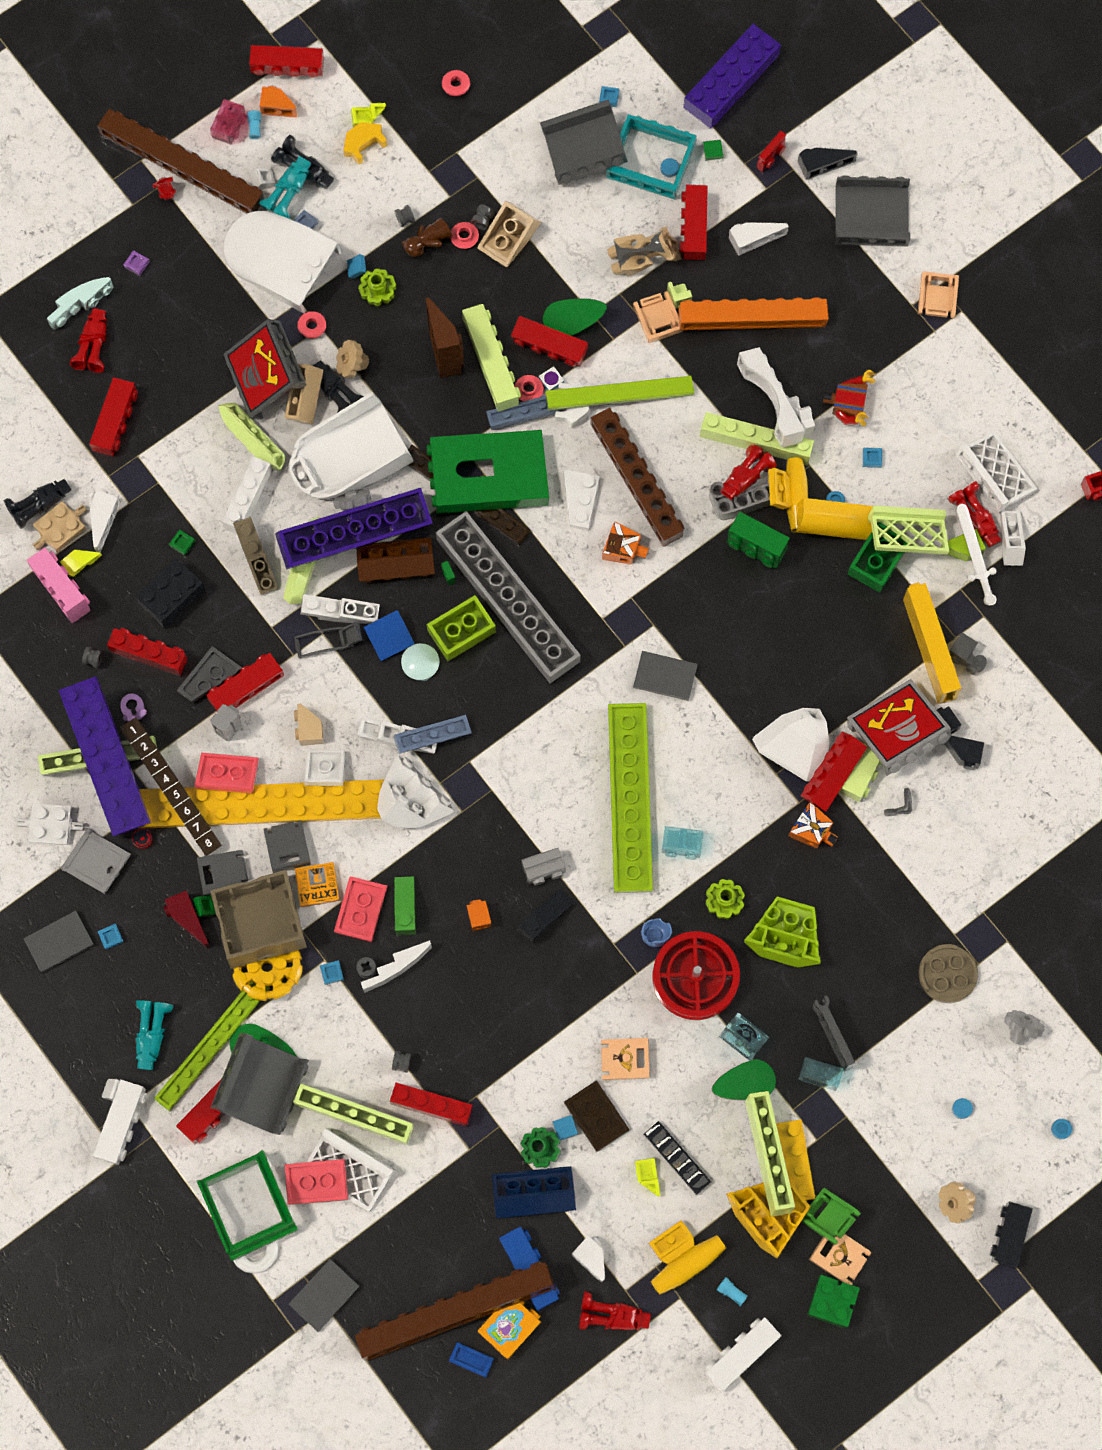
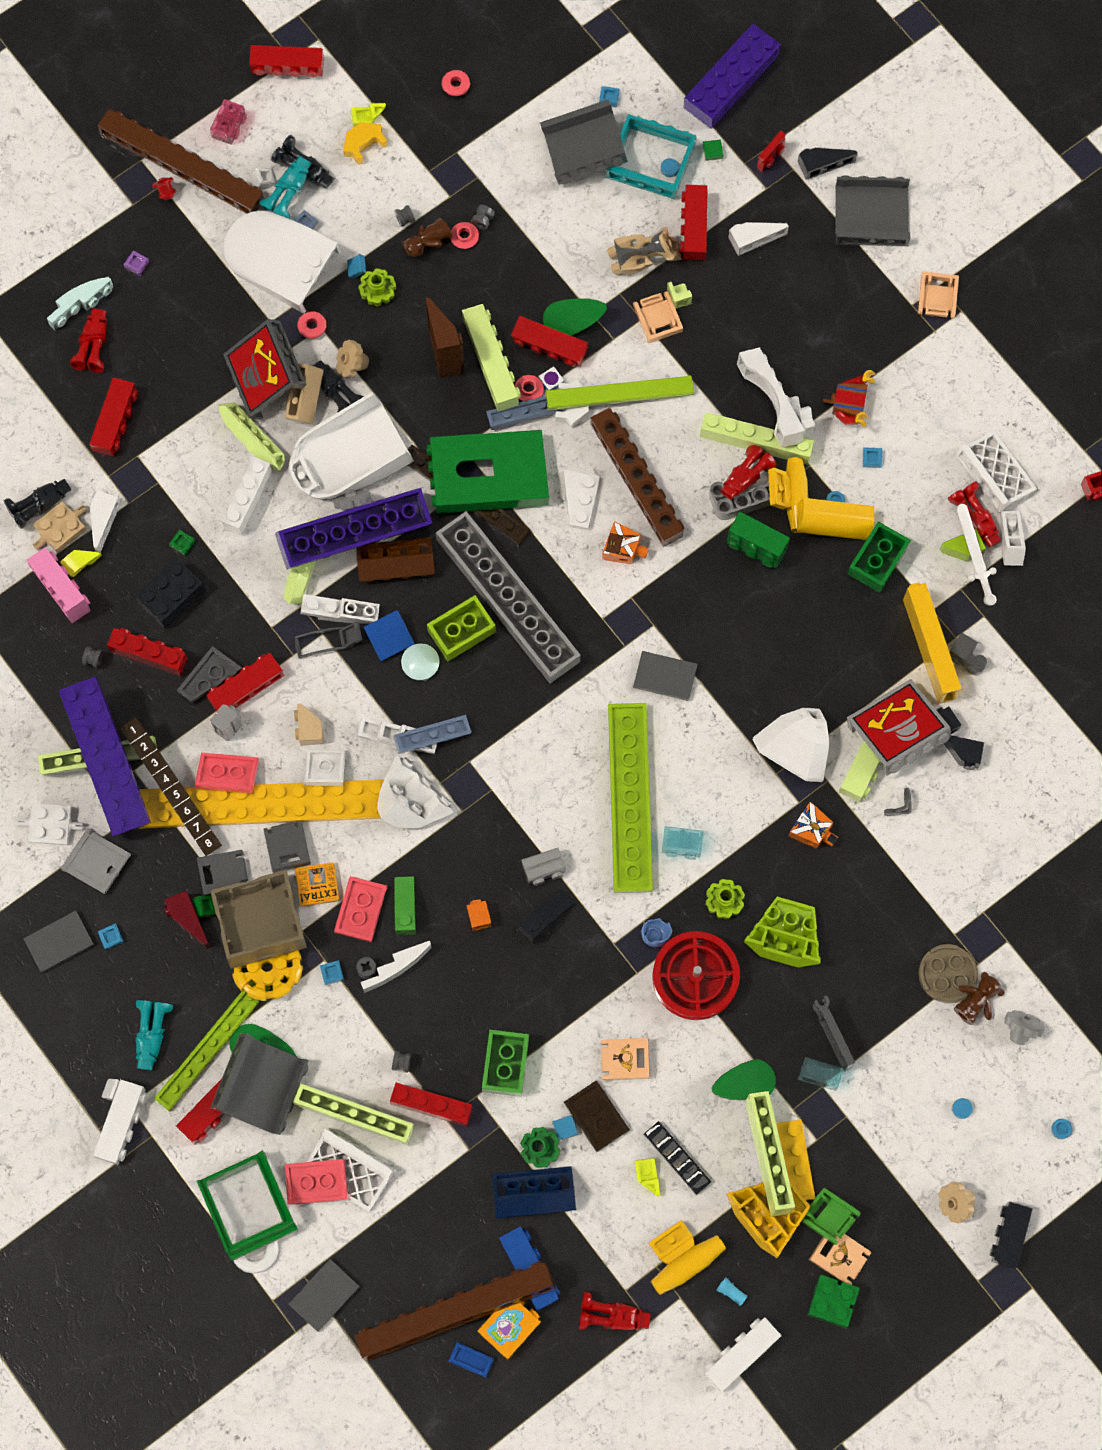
(141, 712): lavender piece -> none
(142, 839): black tile -> none
(254, 121): medium azure pin -> none
(255, 555): dark tan slope -> none
(276, 103): orange slope -> none
(448, 573): green tile -> none
(505, 1063): none -> bright green brick
(508, 233): tan slope -> none
(591, 1257): white slope -> none
(744, 1036): clear light blue brick -> none
(753, 314): orange brick -> none
(833, 771): red brick -> none
(908, 518): yellowish green fence -> none
(979, 999): none -> reddish brown piece

